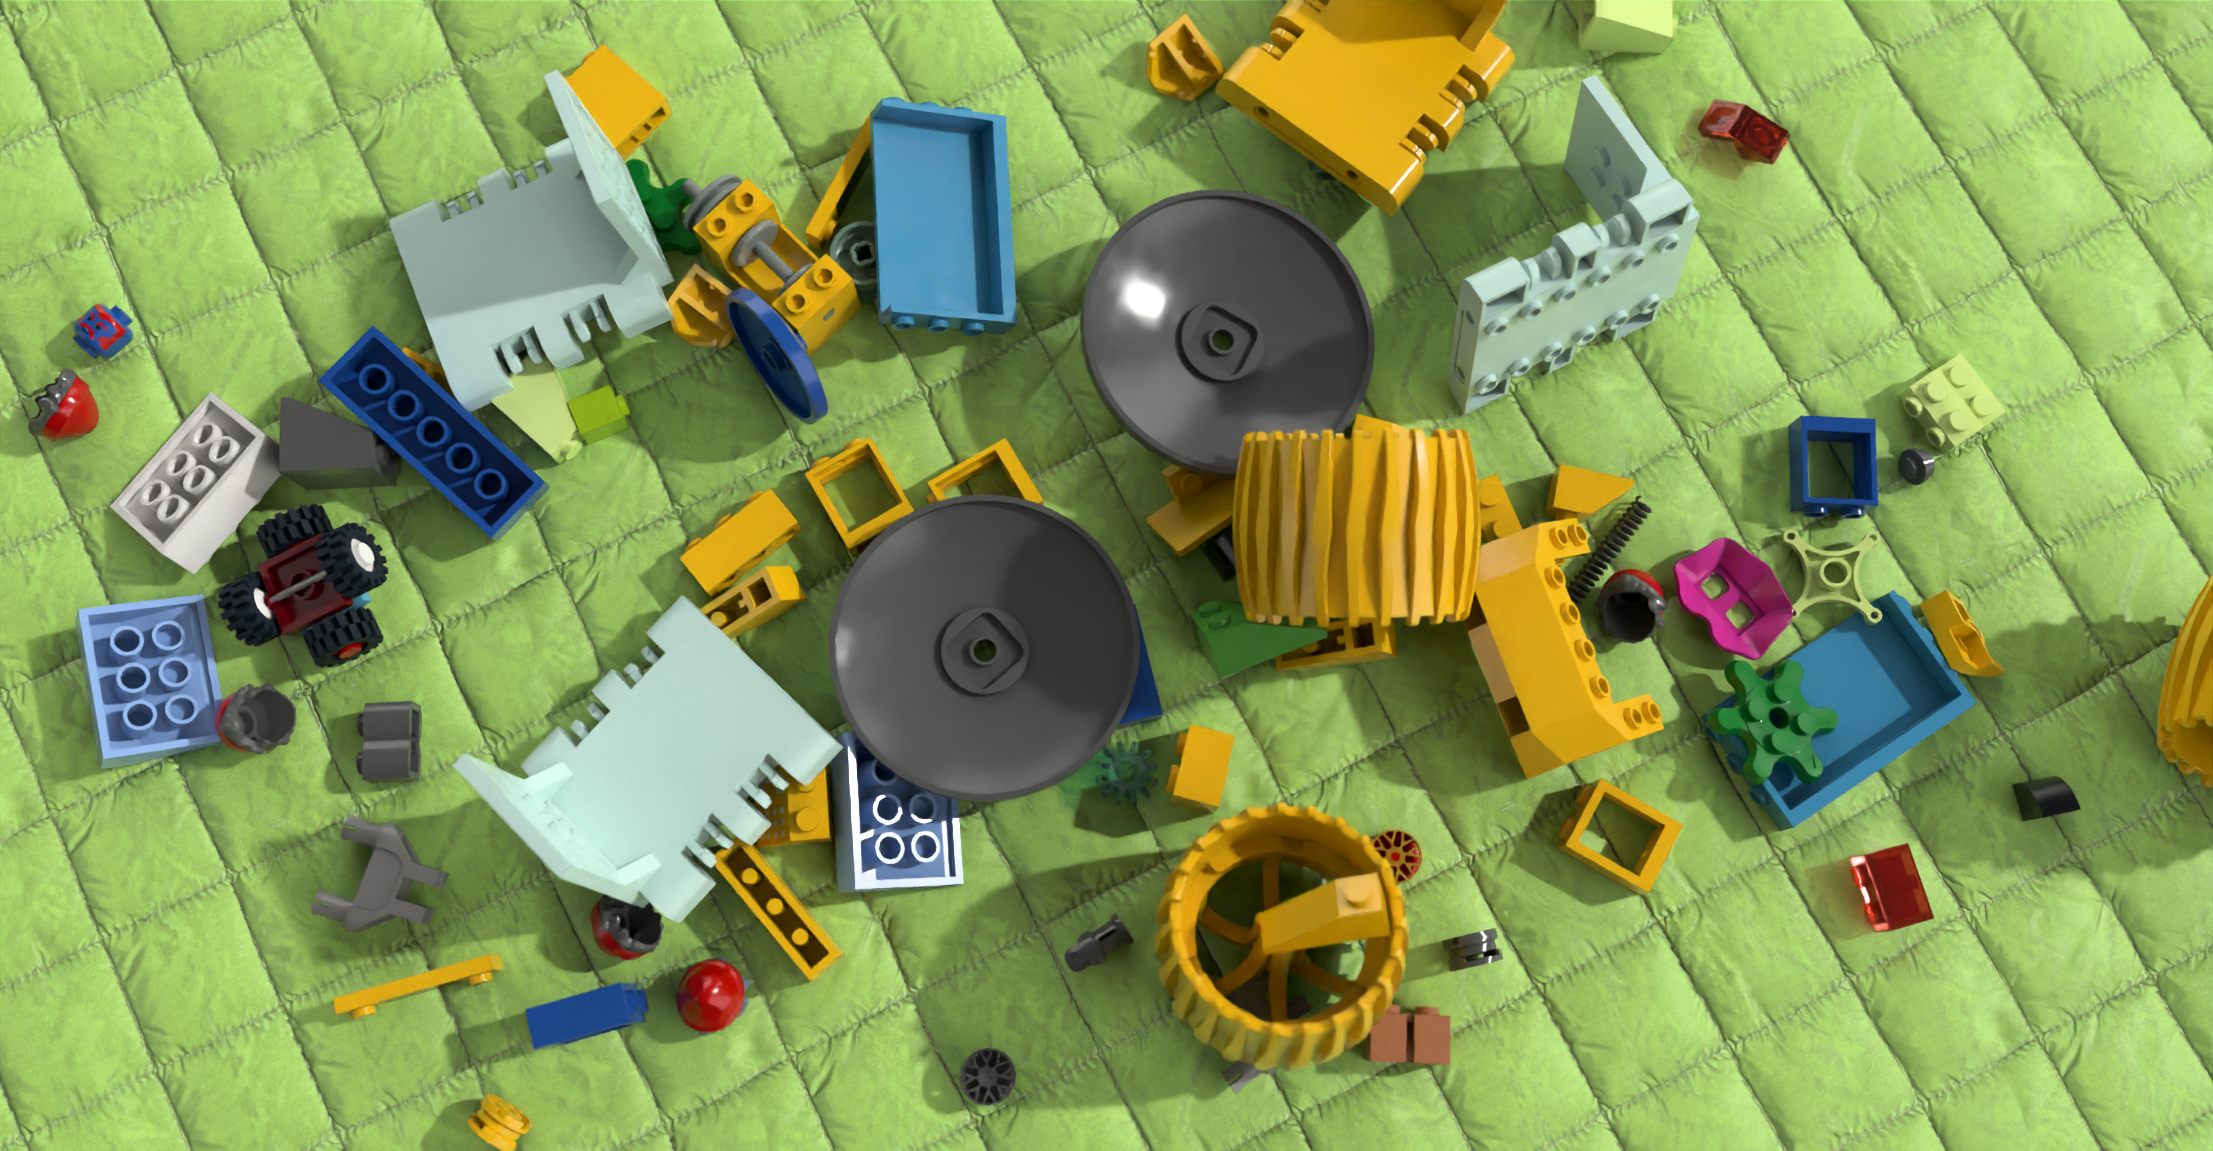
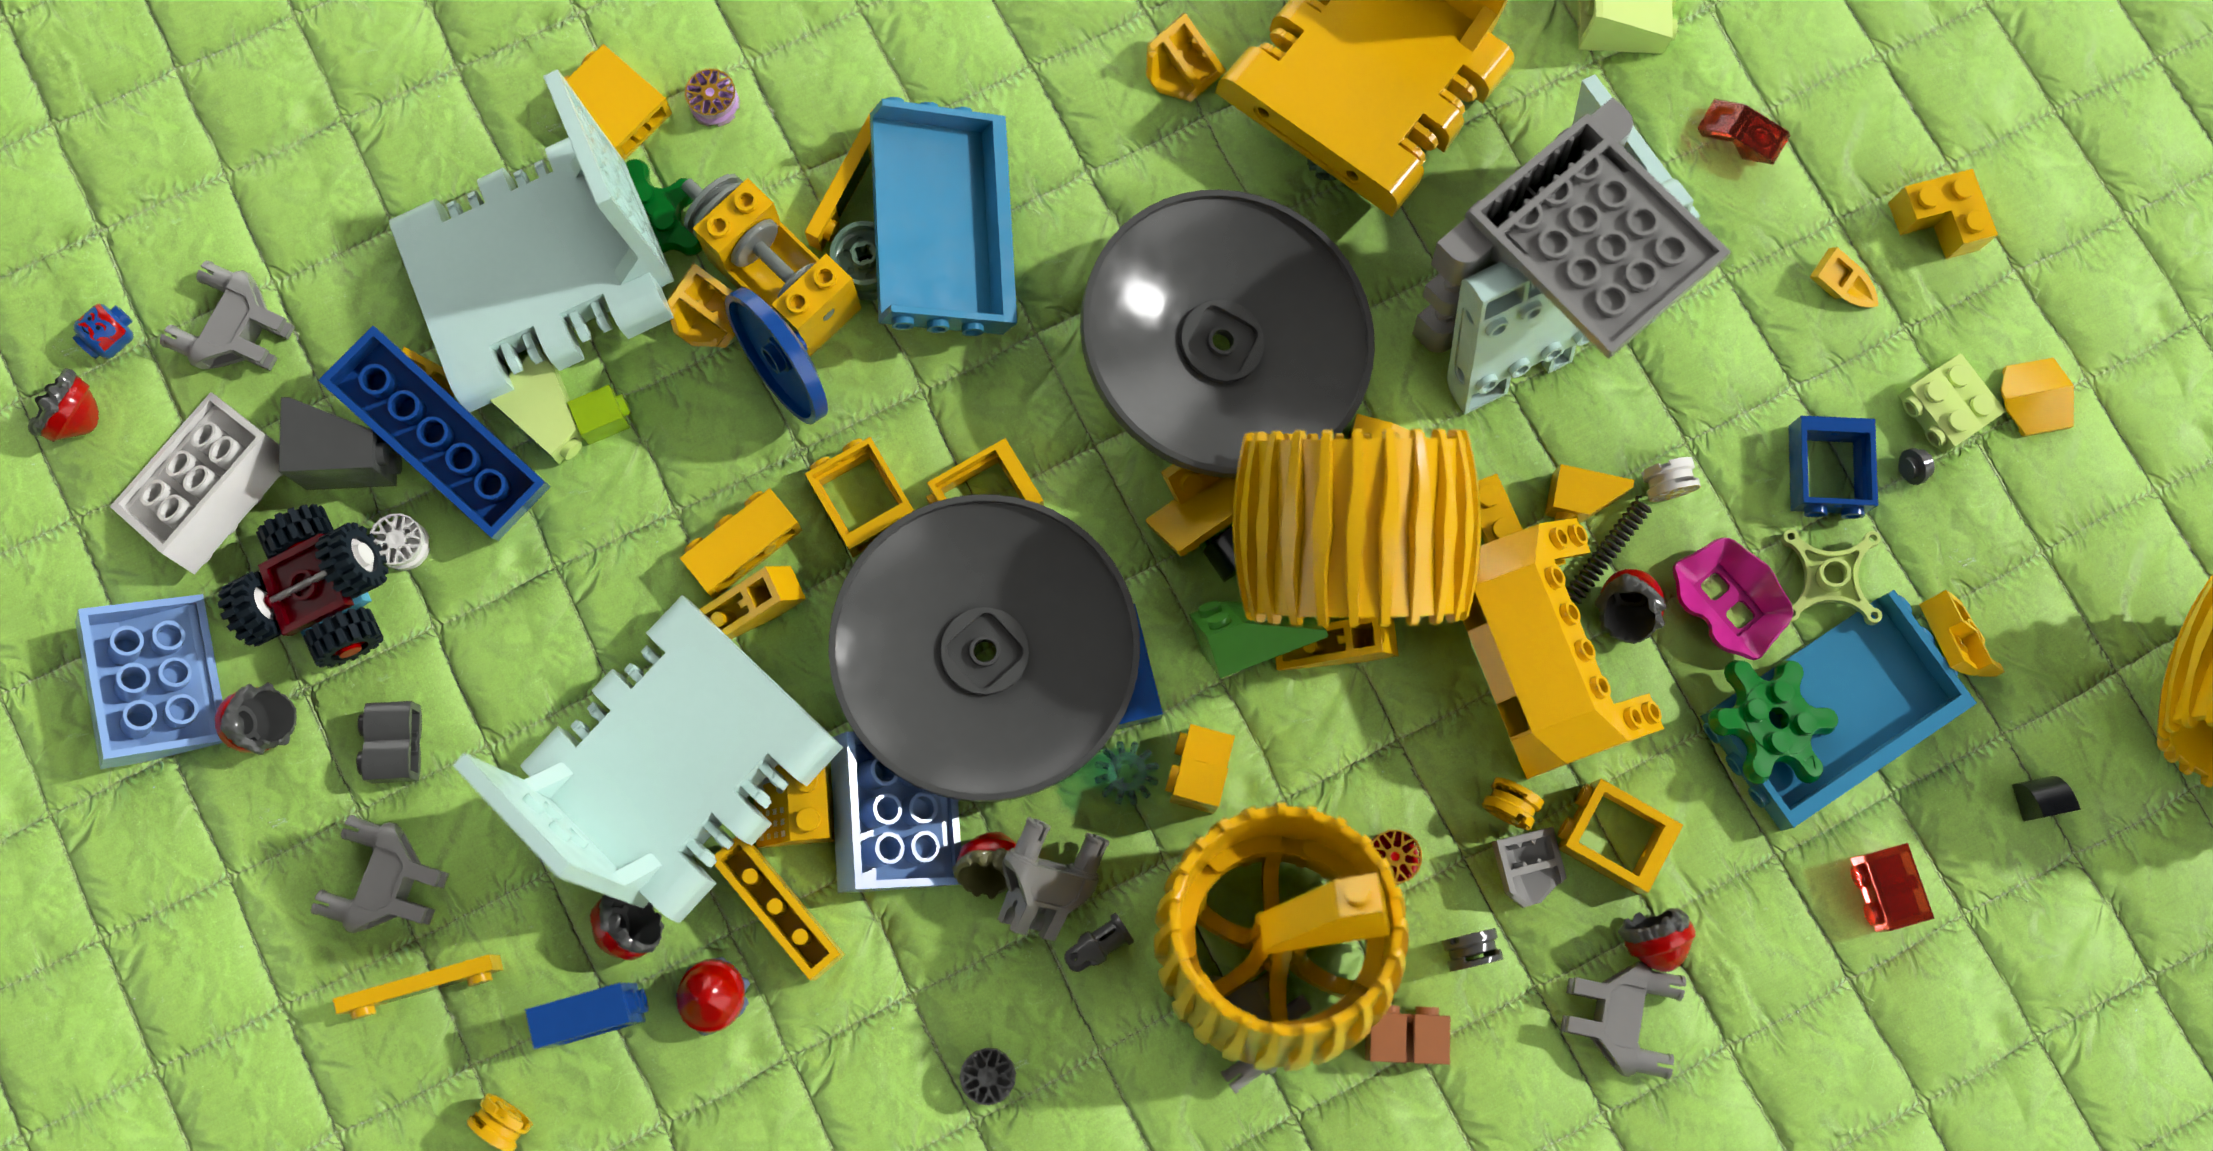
(232, 326): none -> light grey connector
(402, 541): none -> white wheel
(711, 97): none -> lavender wheel
(980, 864): none -> olive hair
(1043, 890): none -> light grey connector
(1512, 803): none -> yellow wheel
(1529, 865): none -> light grey slope
(1584, 232): none -> light grey bracket
(1620, 1016): none -> light grey connector
(1659, 940): none -> hair
(1671, 479): none -> white wheel
(1844, 279): none -> yellow plate
(1952, 207): none -> yellow brick
(2038, 396): none -> yellow slope

